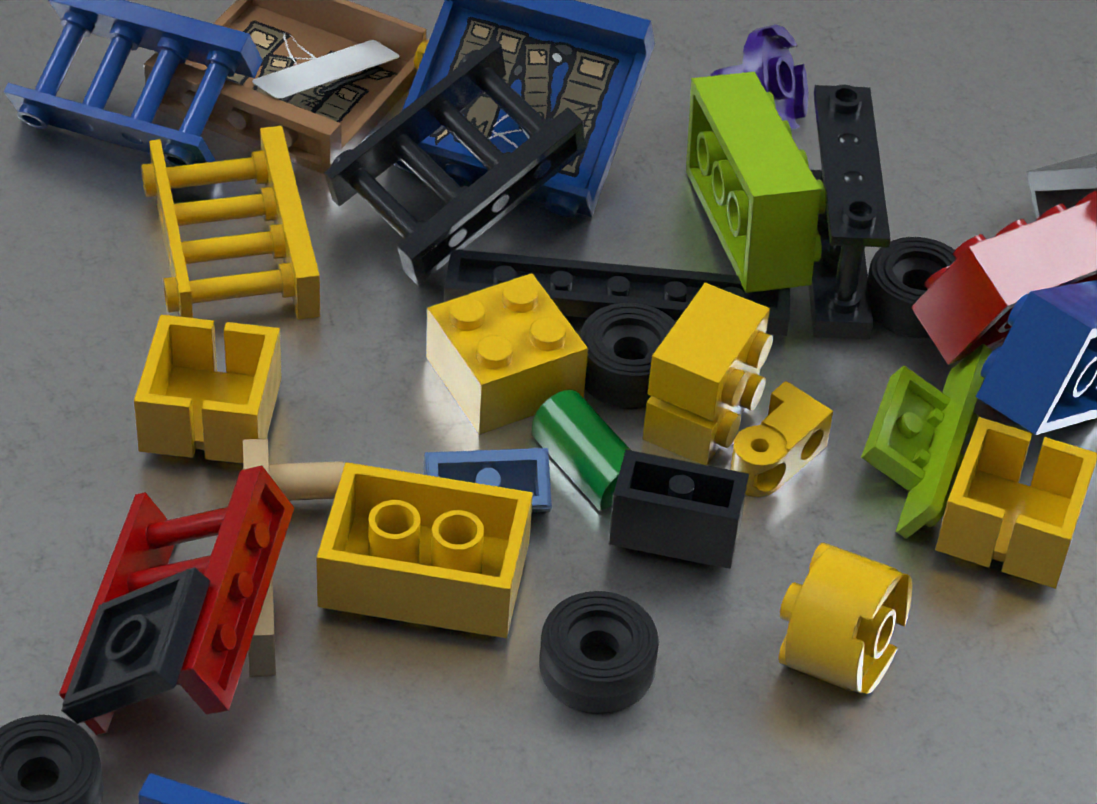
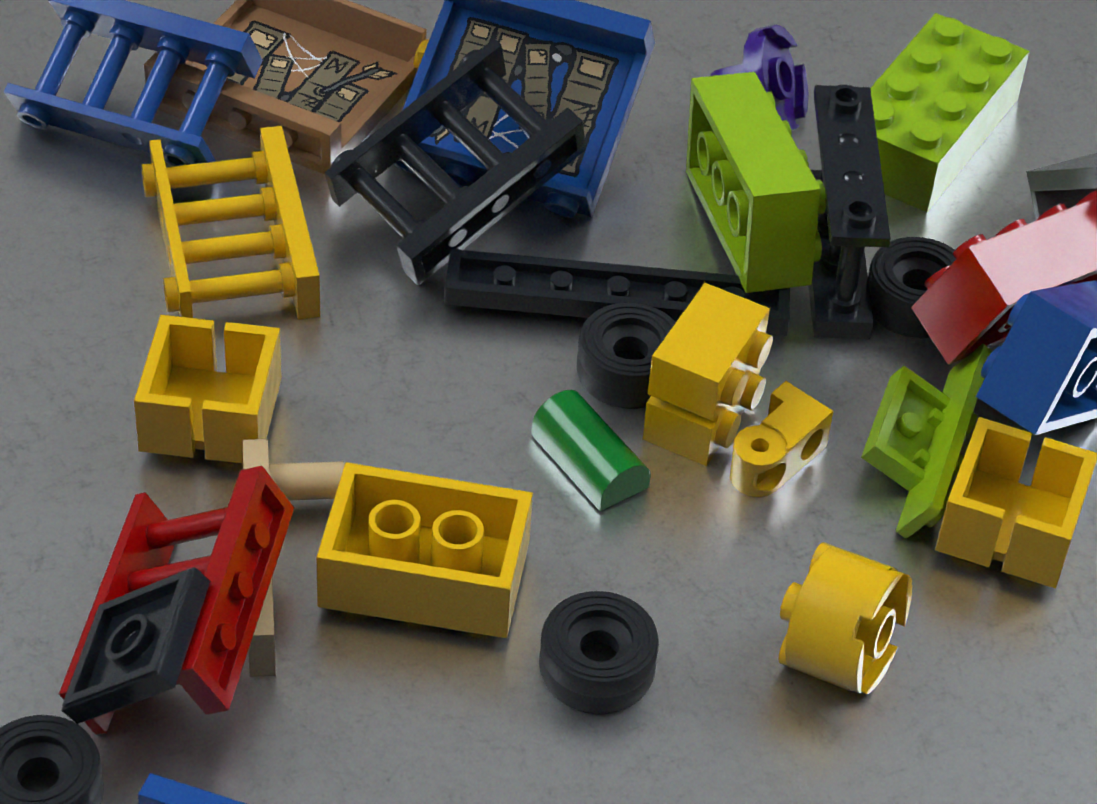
(325, 69): white sticker -> none
(504, 351): yellow brick -> none
(504, 468): medium blue brick -> none
(677, 508): black brick -> none
(941, 106): none -> lime brick

